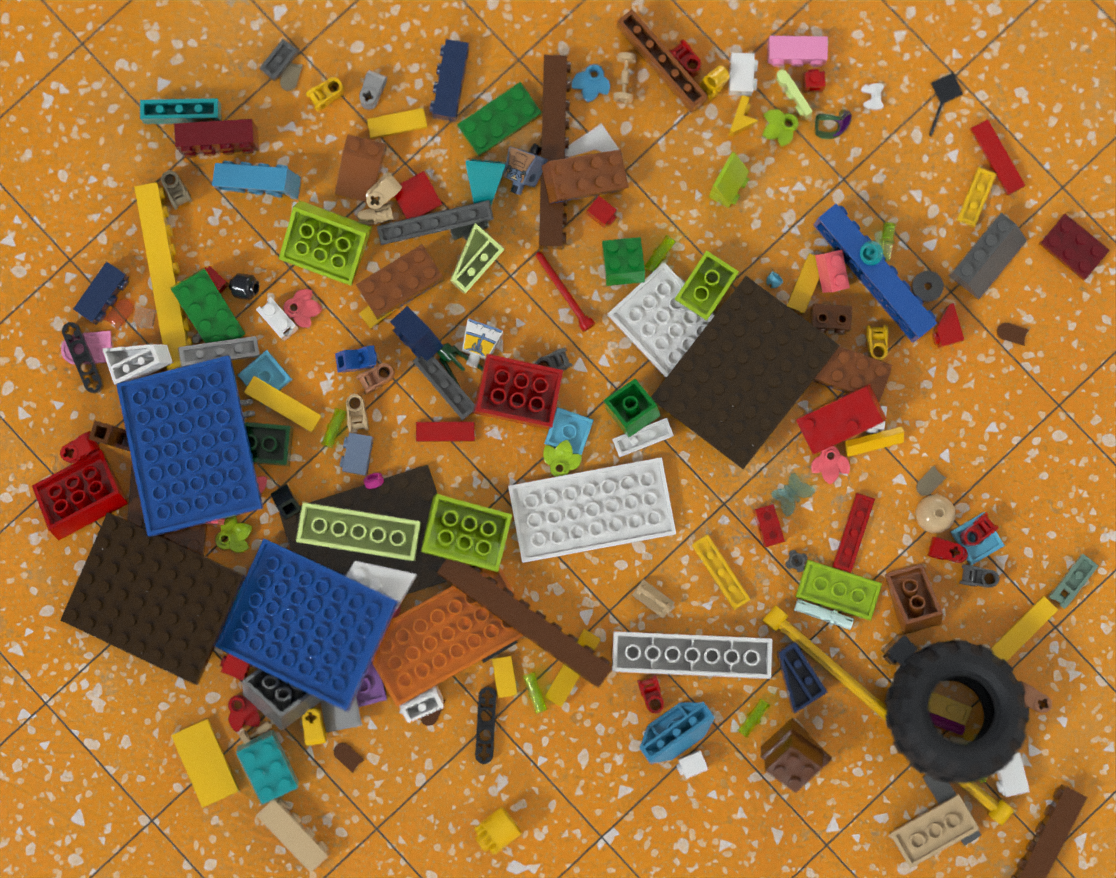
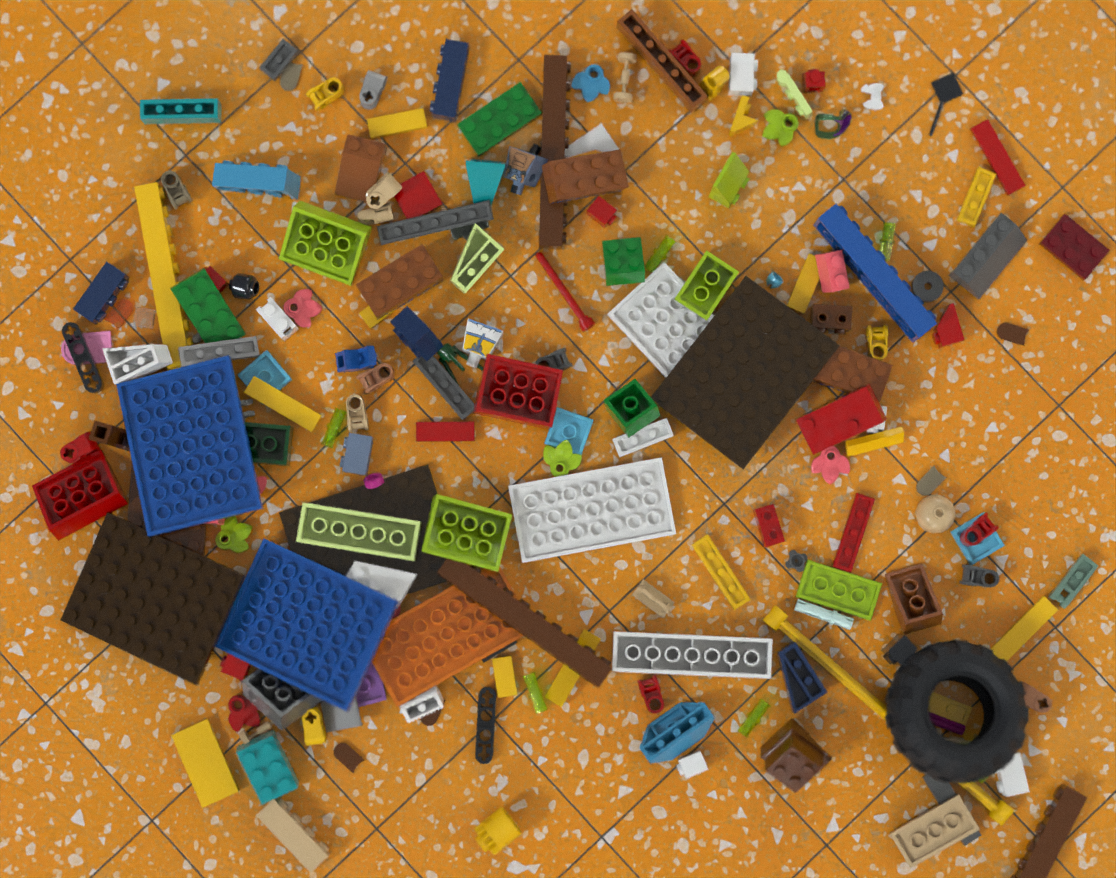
(216, 137): dark red brick -> none
(286, 501): black brick -> none
(791, 492): clear light blue piece -> none
(797, 50): bright pink brick -> none
(871, 253): teal hat -> none
(944, 550): red piece -> none

